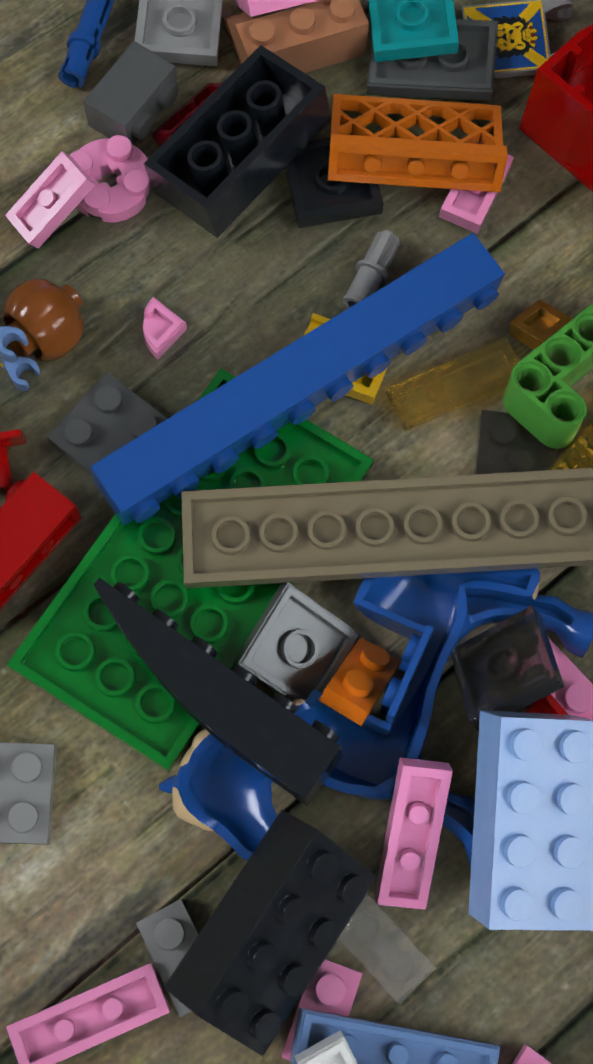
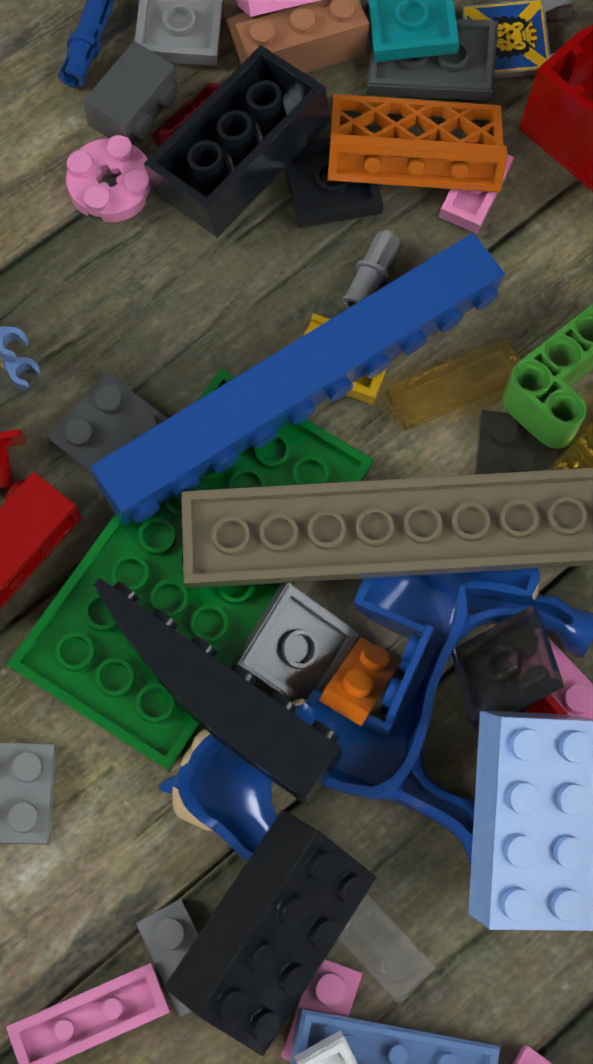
(46, 316): dark orange plant -> none
(50, 199): bright pink plate -> none
(161, 327): bright pink tile -> none
(413, 833): bright pink plate -> none
(537, 324): pearl gold plate -> none

